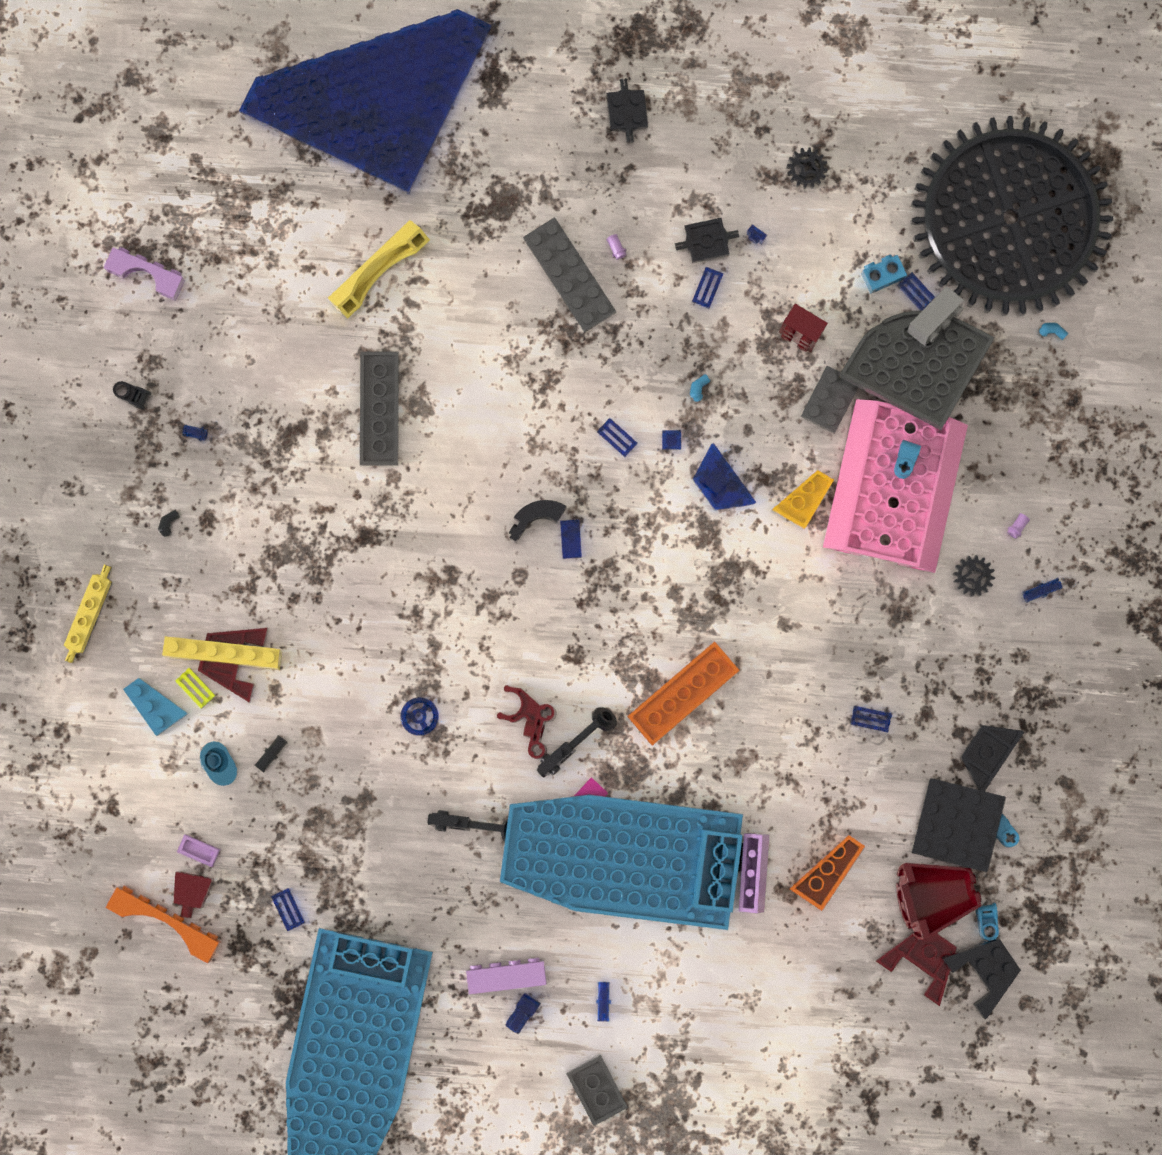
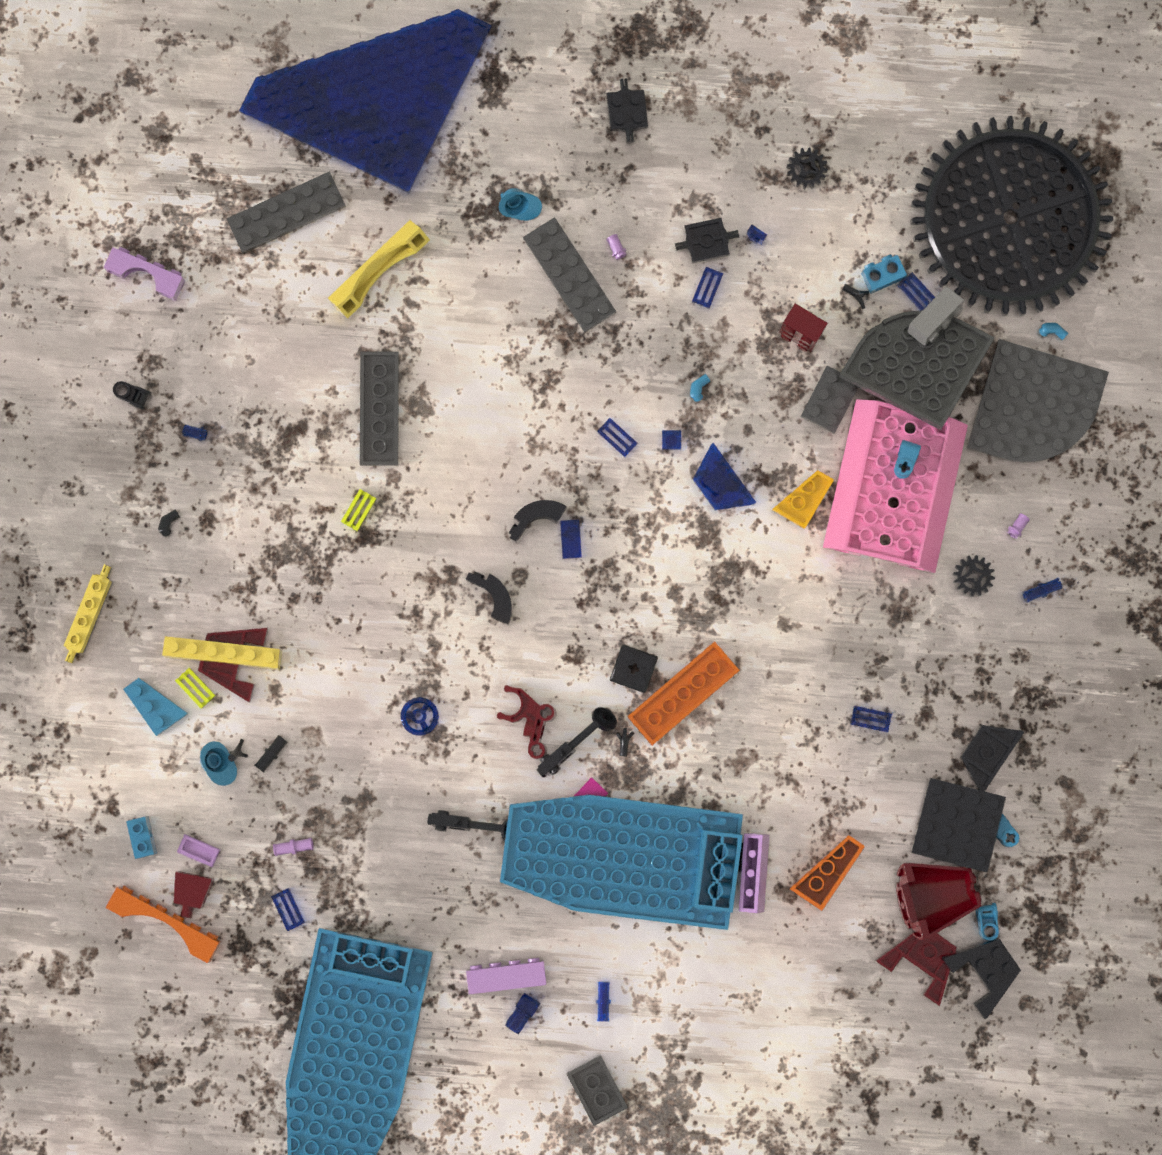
(141, 837): none -> dark azure brick
(237, 752): none -> black bar
(286, 212): none -> dark grey plate
(293, 846): none -> lavender pin
(353, 504): none -> neon yellow tile
(502, 602): none -> black arch
(519, 205): none -> dark azure piece
(624, 741): none -> black bar
(645, 663): none -> black brick
(857, 294): none -> black bar
(1034, 404): none -> dark grey plate

